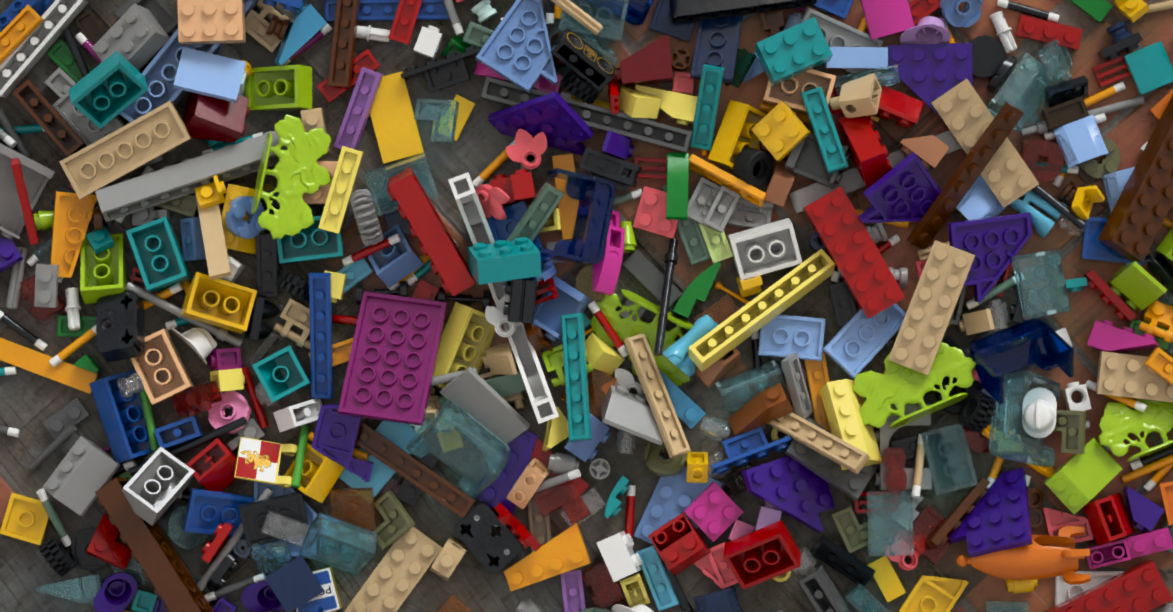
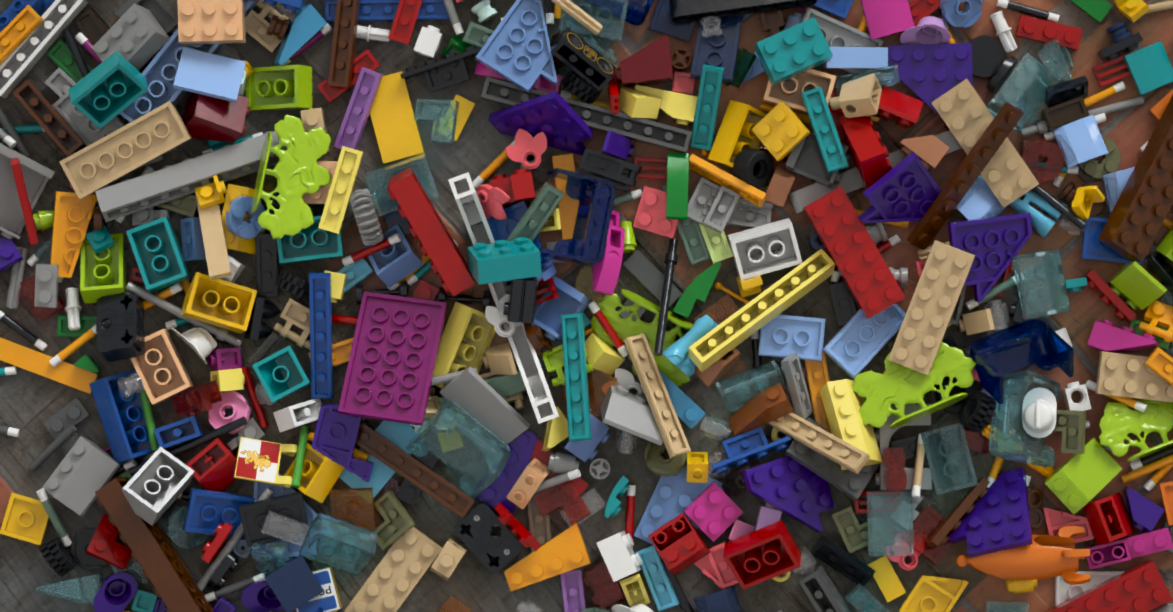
(707, 22): none -> clear plate

